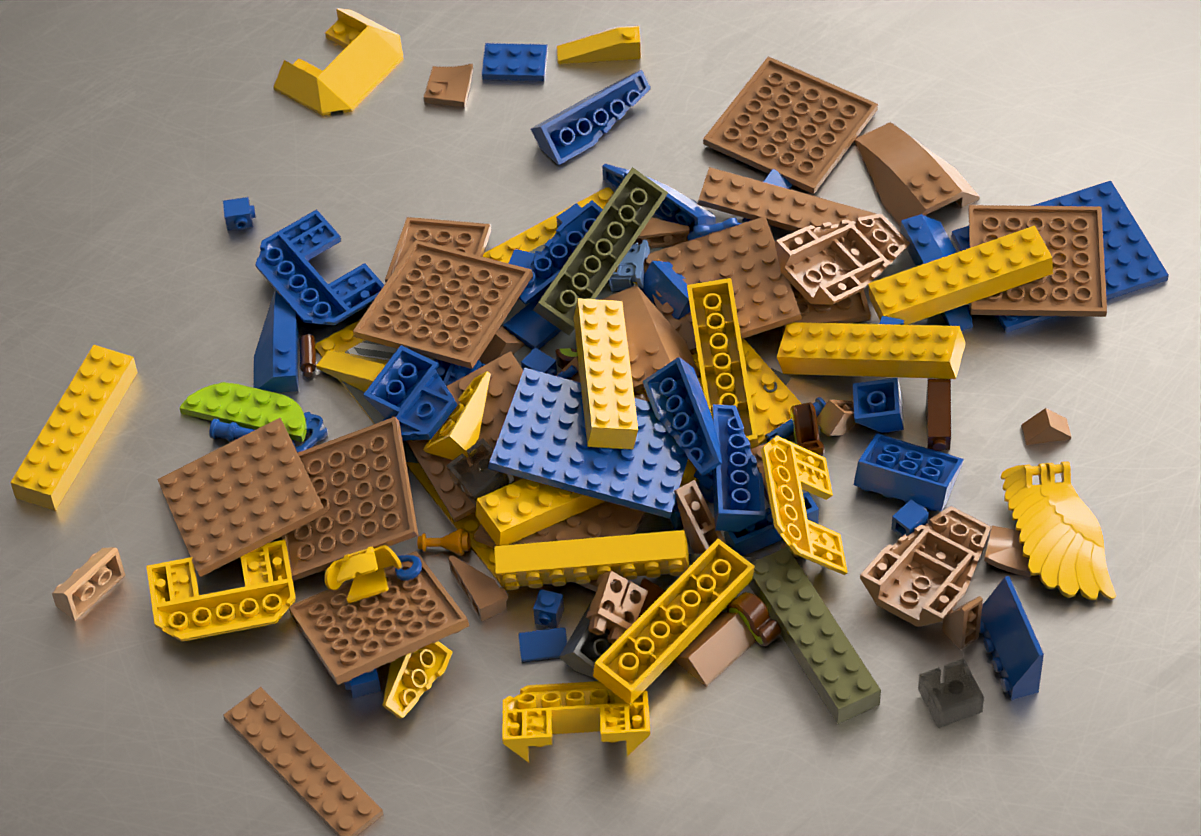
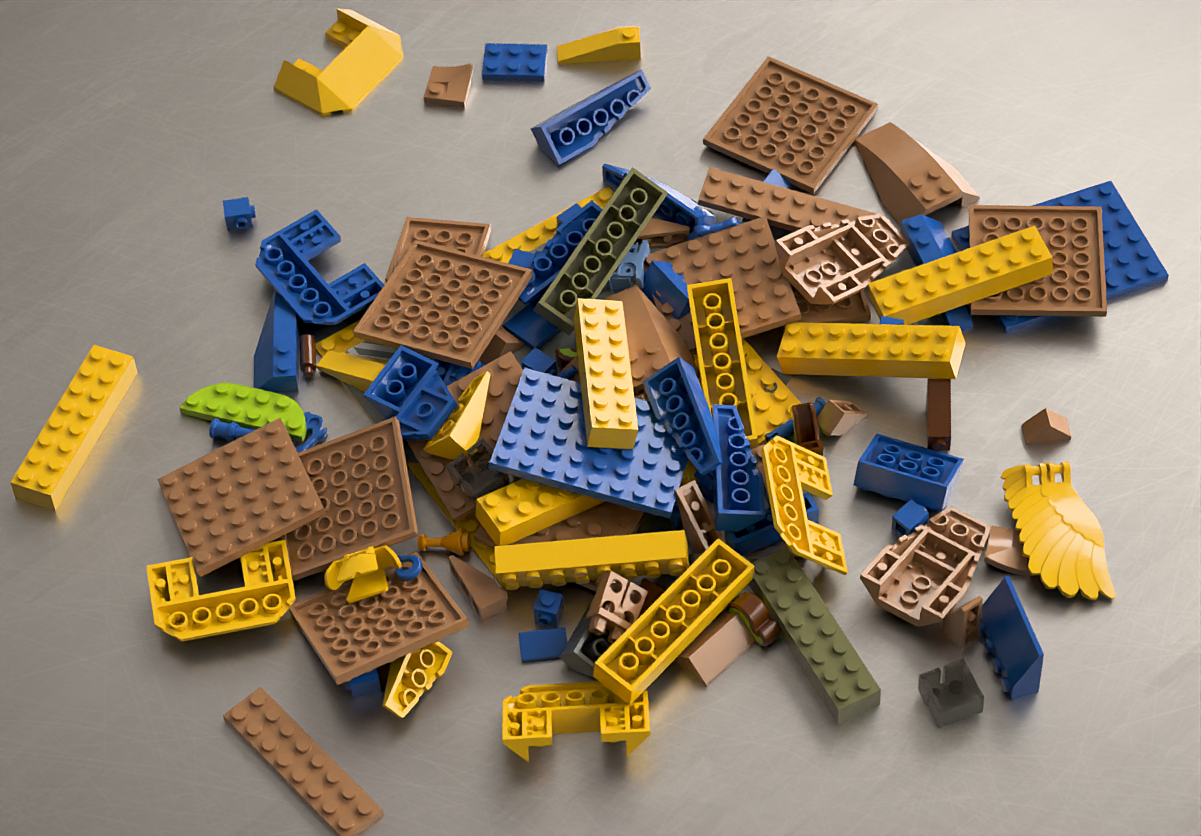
(89, 583): light nougat slope -> none
(879, 405): blue slope -> none

